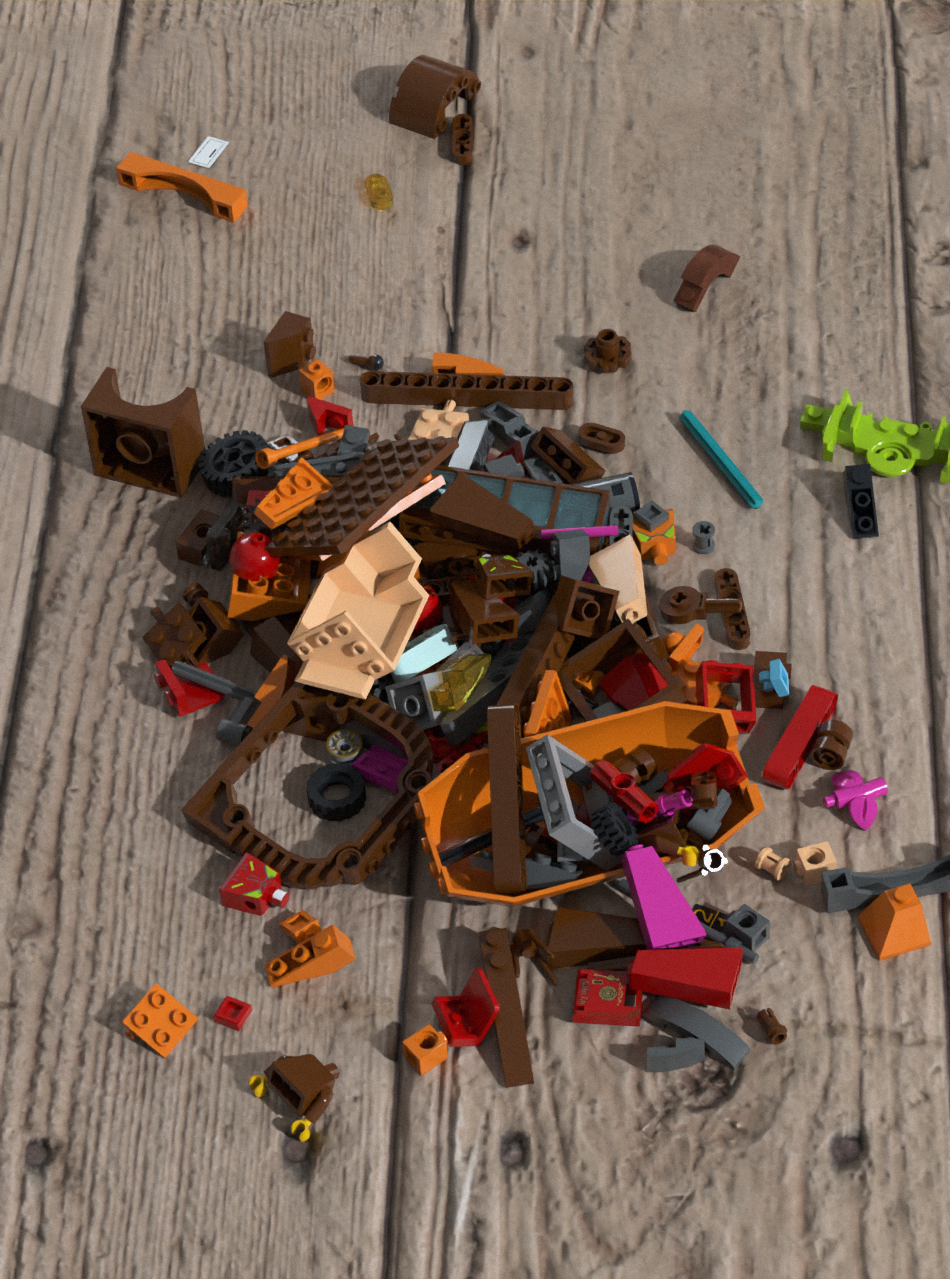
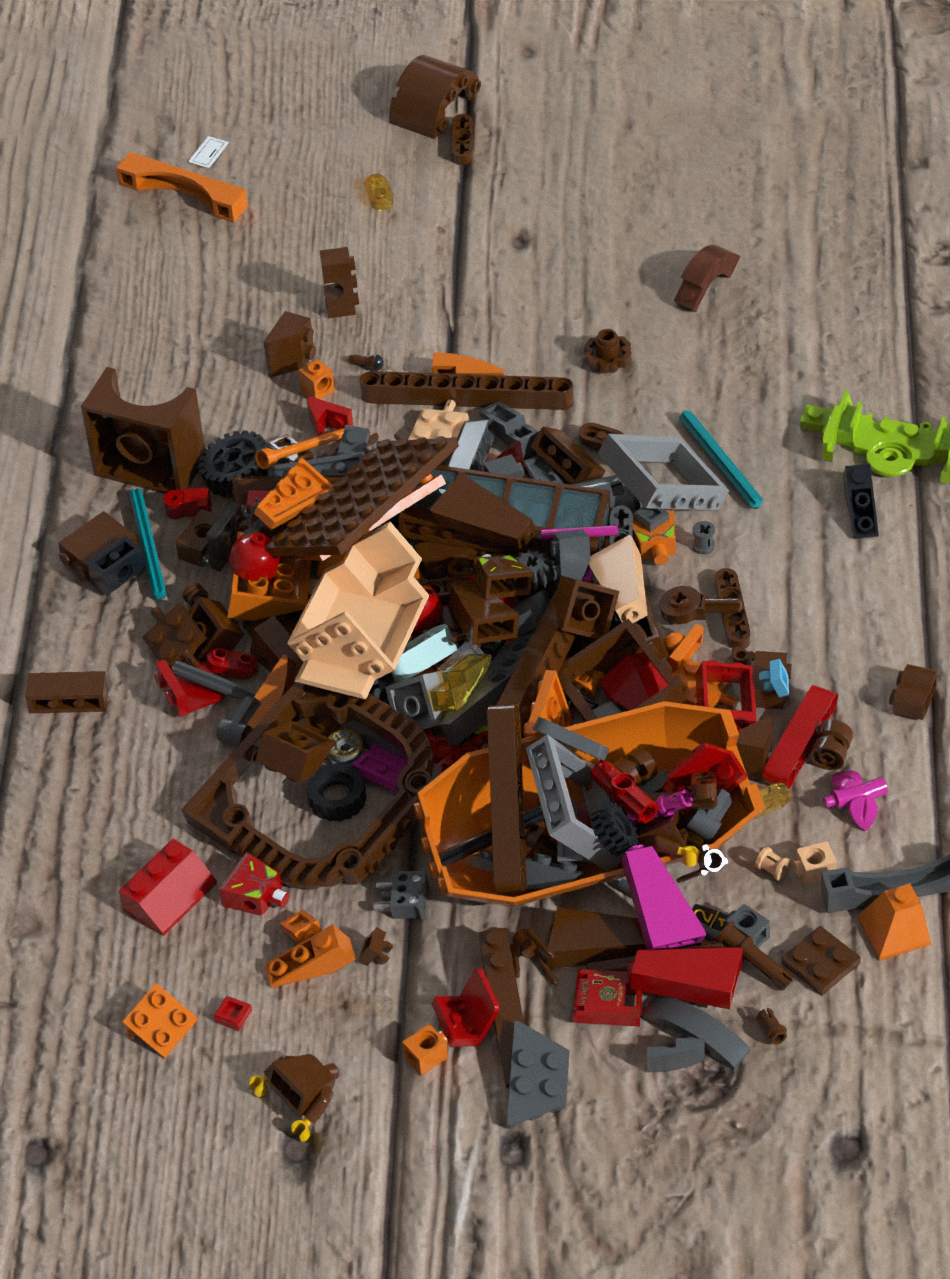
(67, 692): none -> reddish brown brick
(90, 541): none -> reddish brown brick
(116, 565): none -> black brick
(147, 544): none -> teal axle
(166, 887): none -> red slope
(187, 502): none -> red leg
(231, 663): none -> red plate
(293, 750): none -> reddish brown slope
(336, 269): none -> reddish brown arch
(372, 948): none -> reddish brown tile
(407, 895): none -> dark grey piece
(536, 1076): none -> dark grey wing
(571, 738): none -> dark grey beam
(622, 456): none -> light grey window
(734, 938): none -> reddish brown pin
(741, 656): none -> reddish brown plate
(756, 747): none -> reddish brown slope
(774, 797): none -> clear yellow plate
(821, 960): none -> reddish brown plate
(914, 691): none -> reddish brown brick

